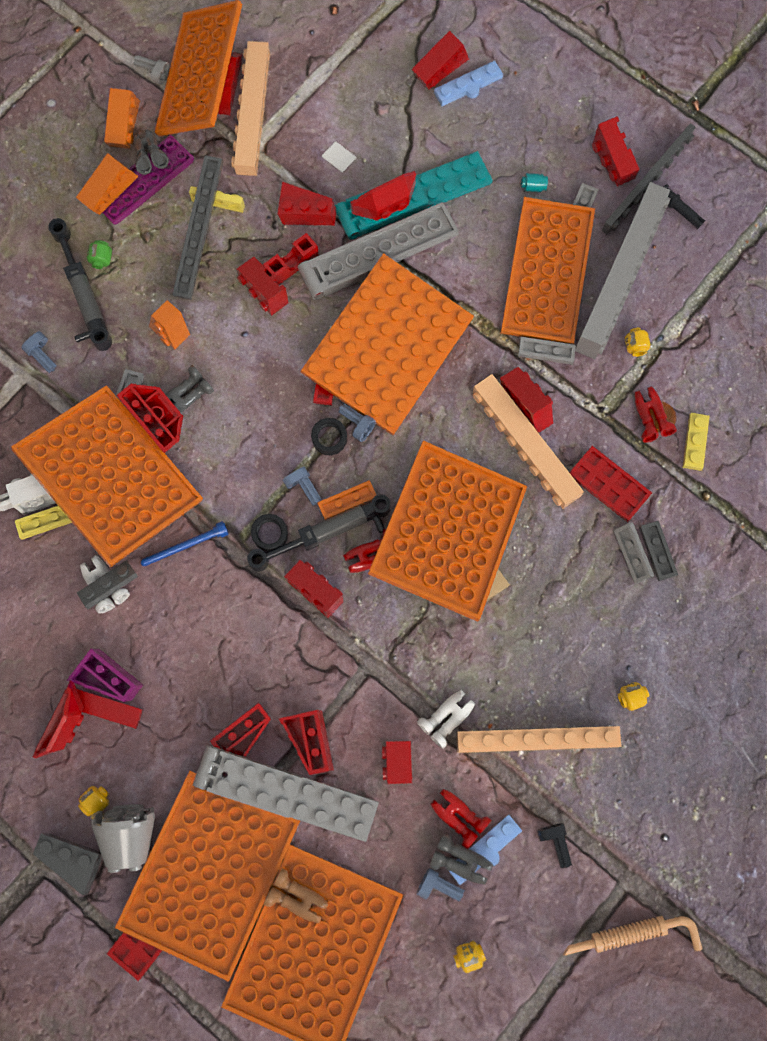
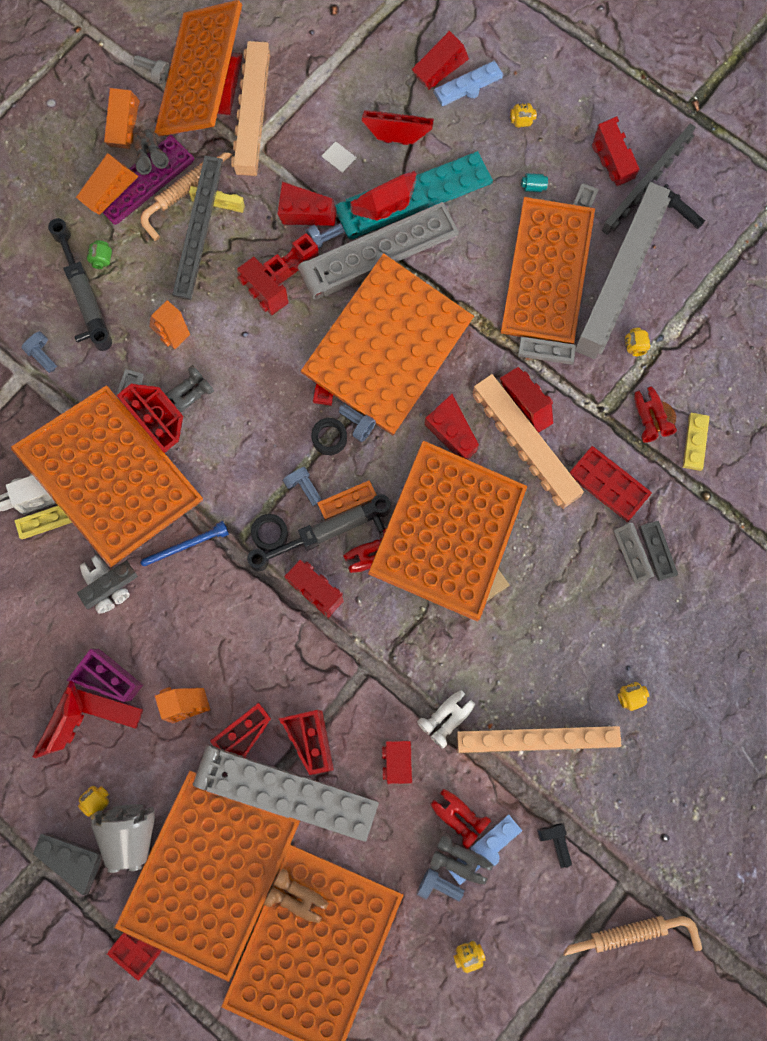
(172, 194): none -> light nougat piece
(181, 704): none -> orange wedge
(320, 238): none -> sand blue piece
(397, 127): none -> red wedge
(452, 428): none -> red wedge
(522, 115): none -> yellow head

